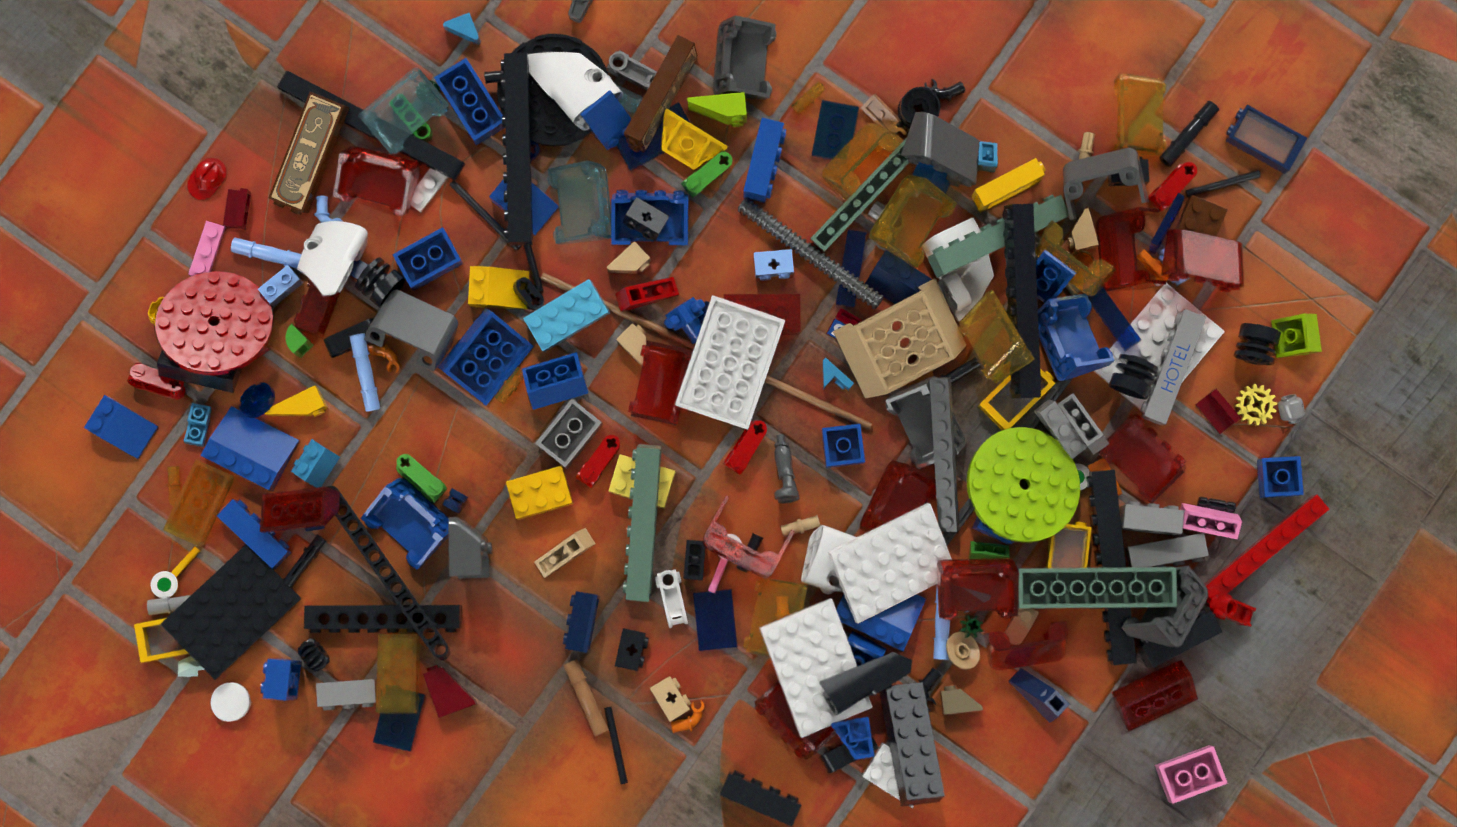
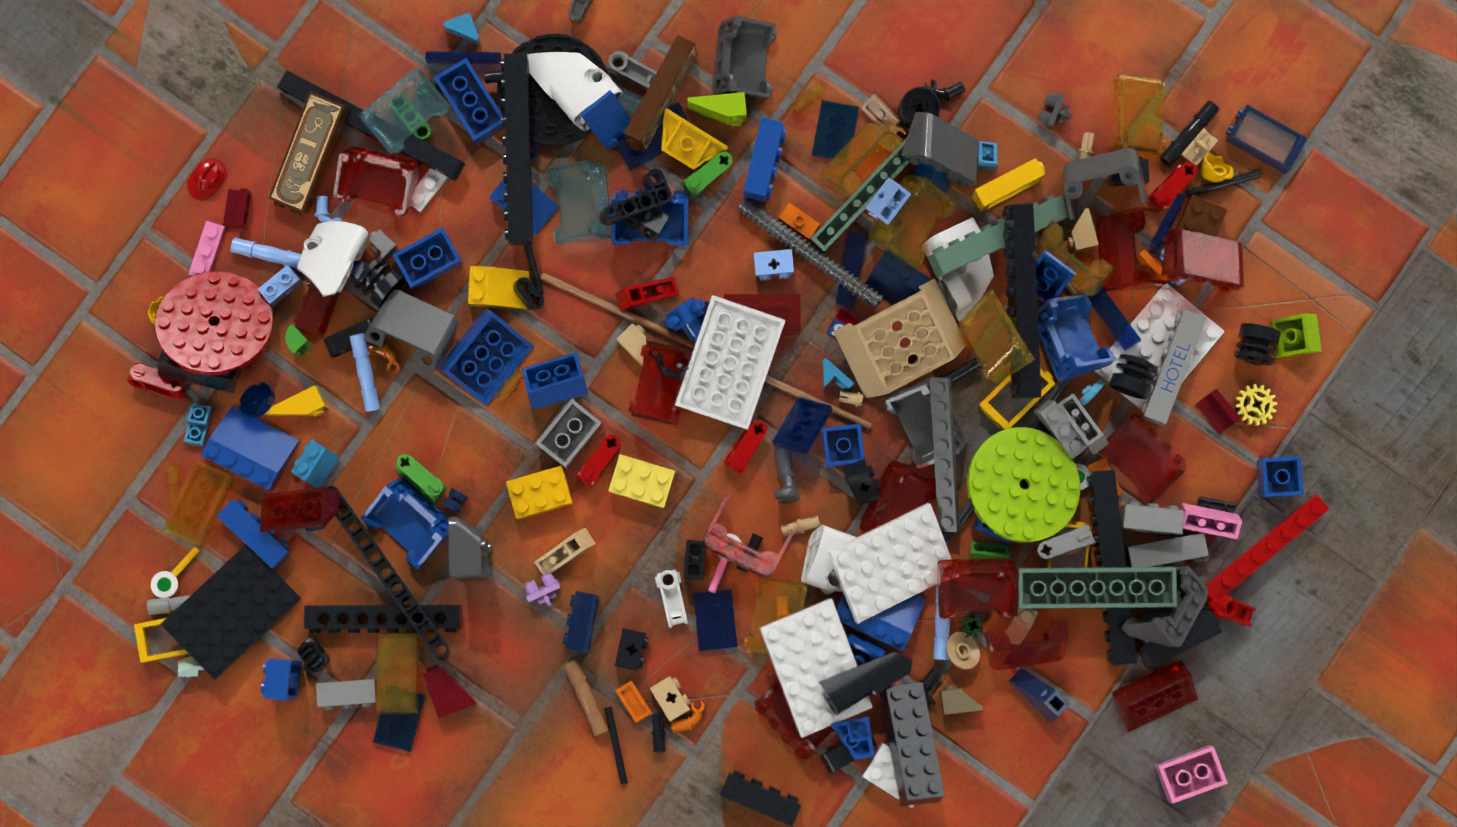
(121, 426): blue slope -> none
(230, 701): white tile -> none
(309, 554): black pin -> none
(382, 244): none -> light grey brick
(455, 57): none -> clear blue tile
(481, 211): black piece -> none
(534, 592): none -> lavender hips
(566, 315): medium azure brick -> none
(630, 261): tan slope -> none
(633, 701): none -> orange plate
(634, 203): none -> black beam
(643, 522): sand green brick -> none
(658, 357): none -> black helmet
(658, 732): none -> black axle
(799, 221): none -> orange plate
(802, 425): none -> clear blue tile
(852, 398): none -> tan pin
(861, 481): none -> black brick
(888, 201): none -> light blue brick
(1049, 118): none -> dark grey hips
(1067, 542): none -> light grey piece
(1090, 391): none -> medium azure plate
(1199, 147): none -> tan hips
(1215, 169): none -> yellow hair
(1291, 408): light grey head -> none

